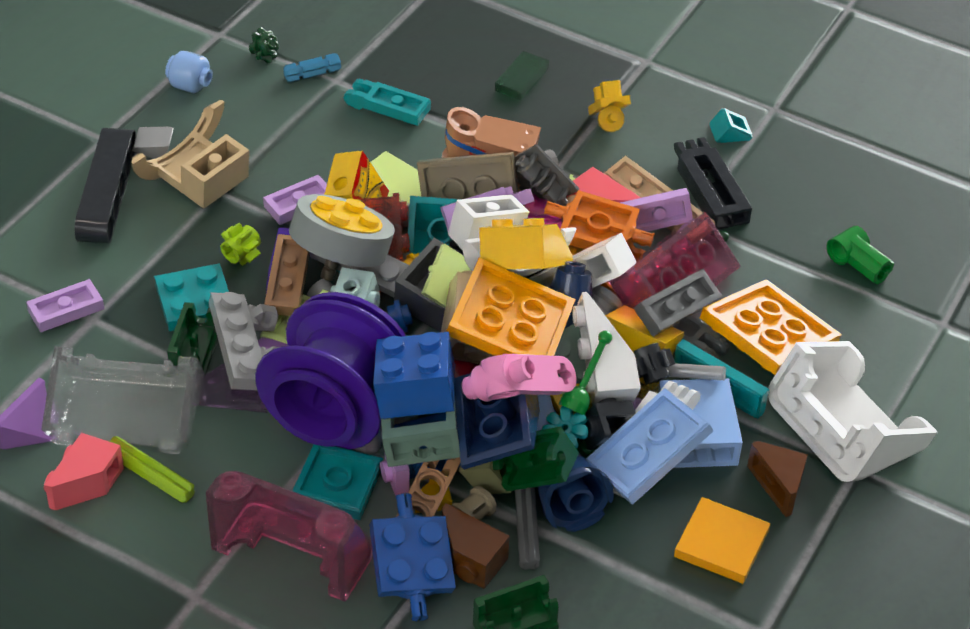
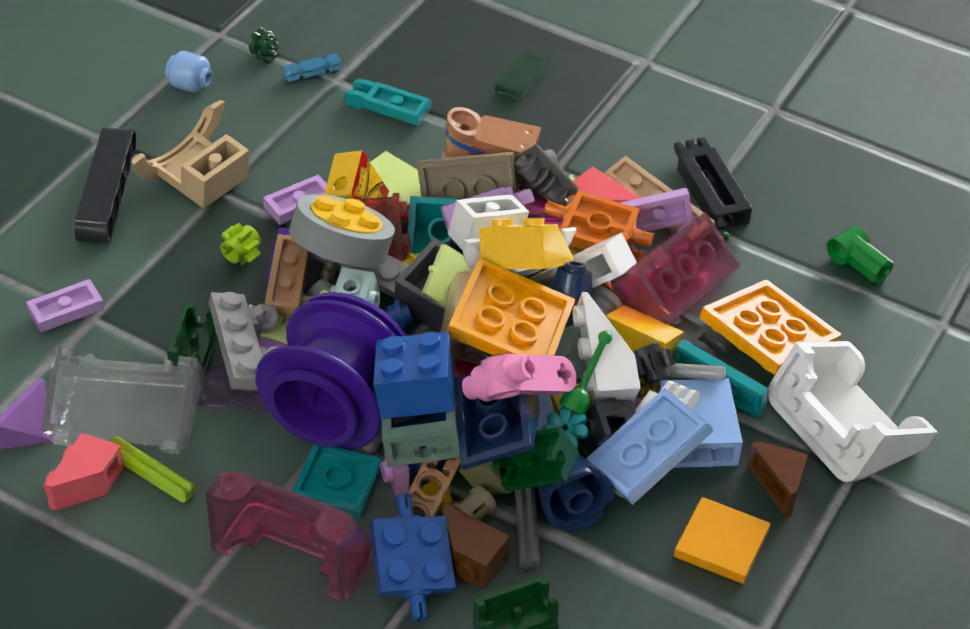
(153, 141): light grey slope -> none
(188, 286): teal plate -> none
(609, 104): yellow hips -> none
(677, 302): dark grey plate -> none
(730, 127): teal slope -> none

